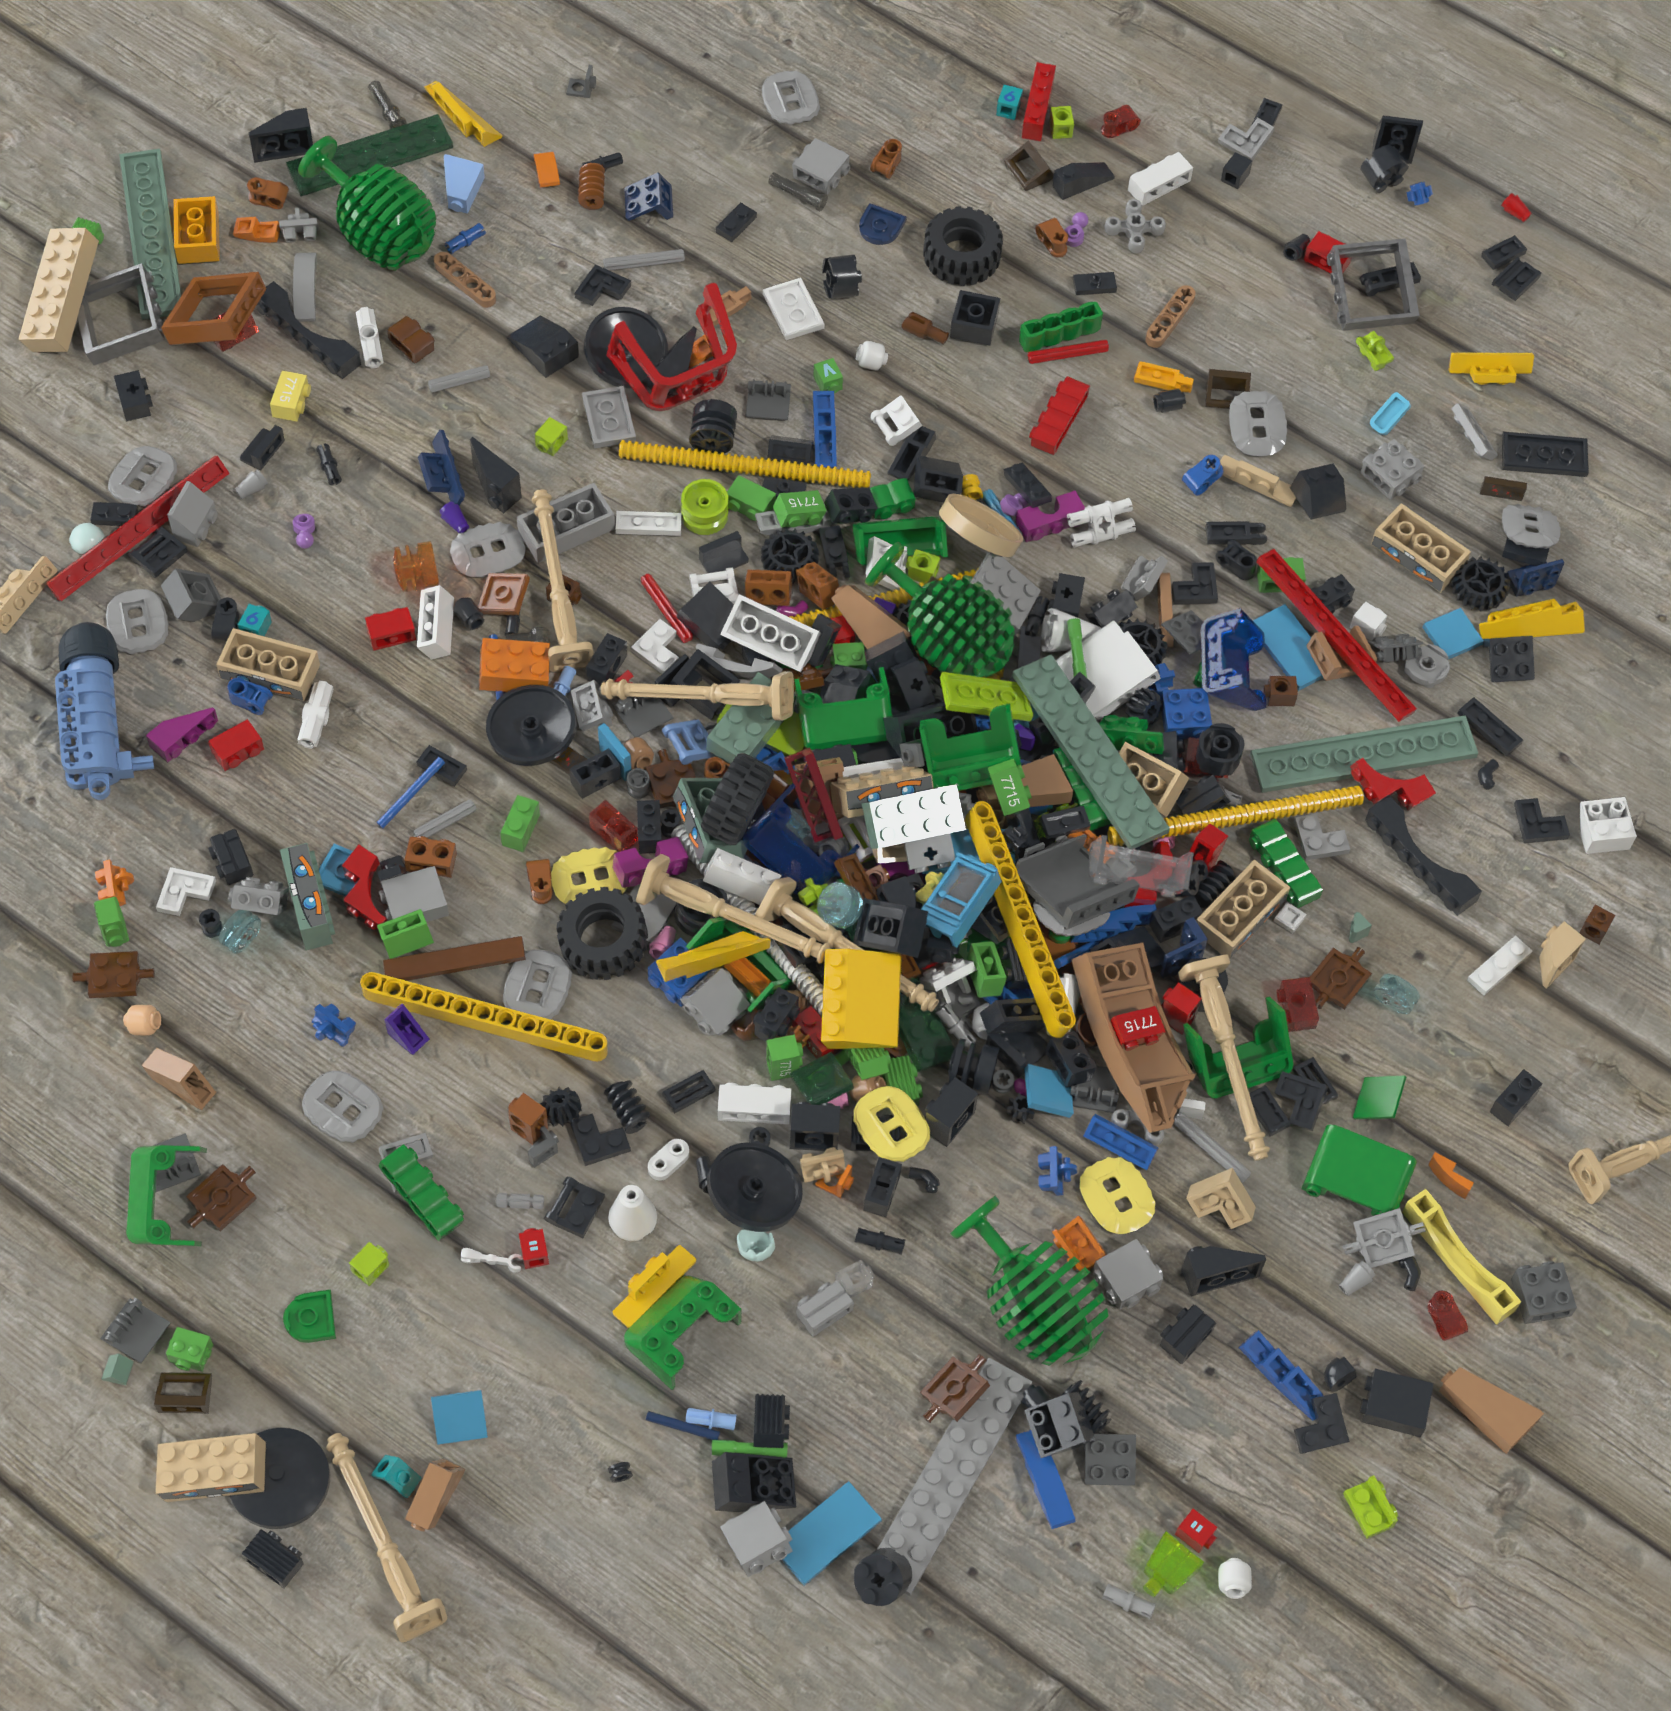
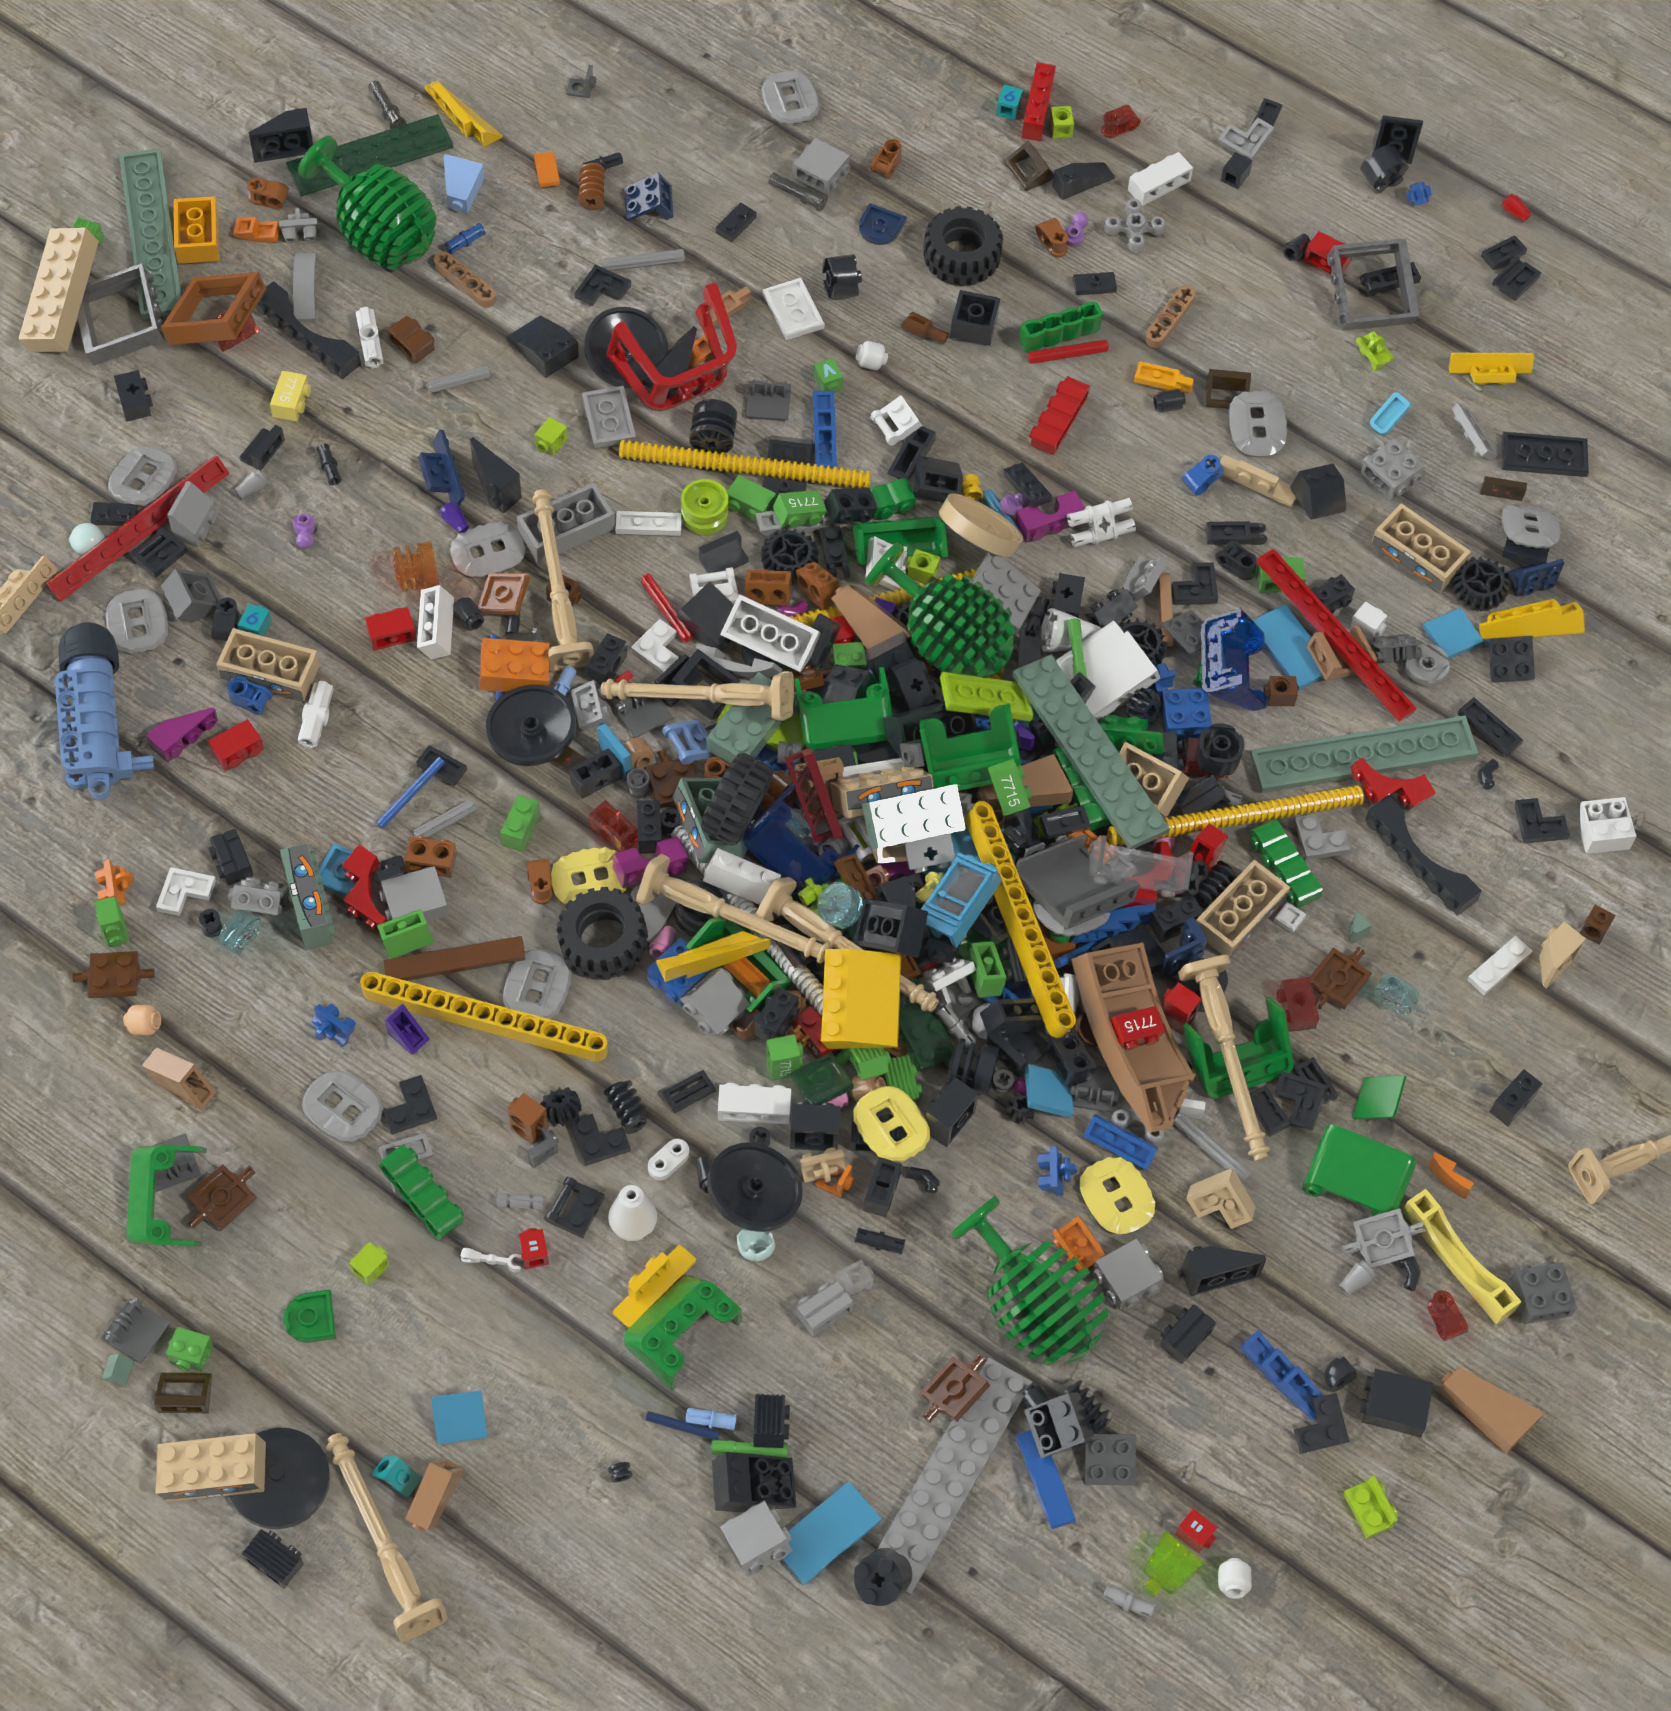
(416, 1109): none -> black plate
(784, 750): none -> dark grey wheel

